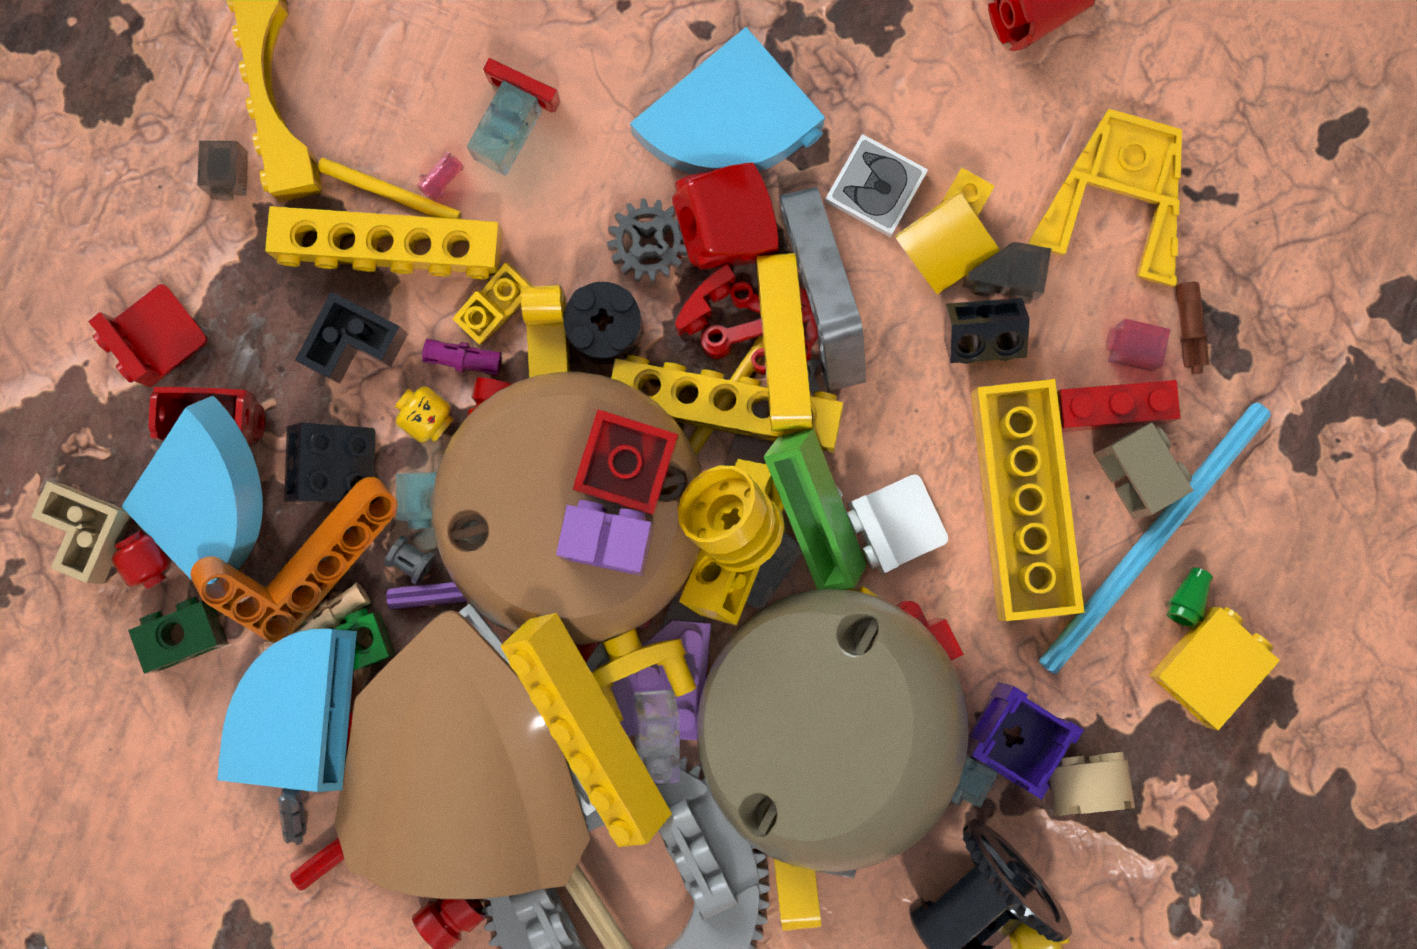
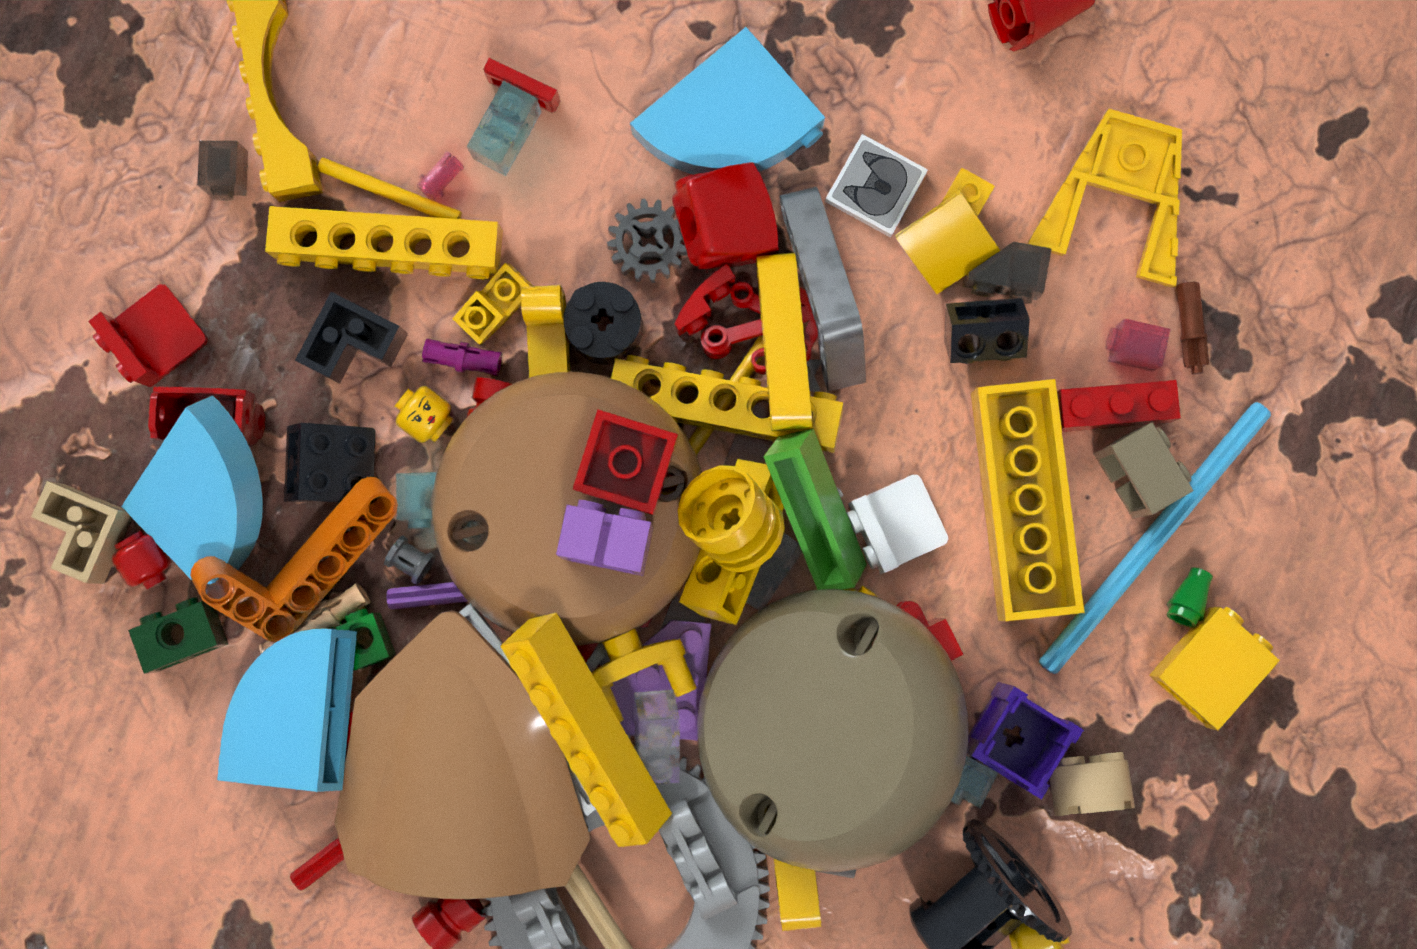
(292, 815): dark grey axle -> none

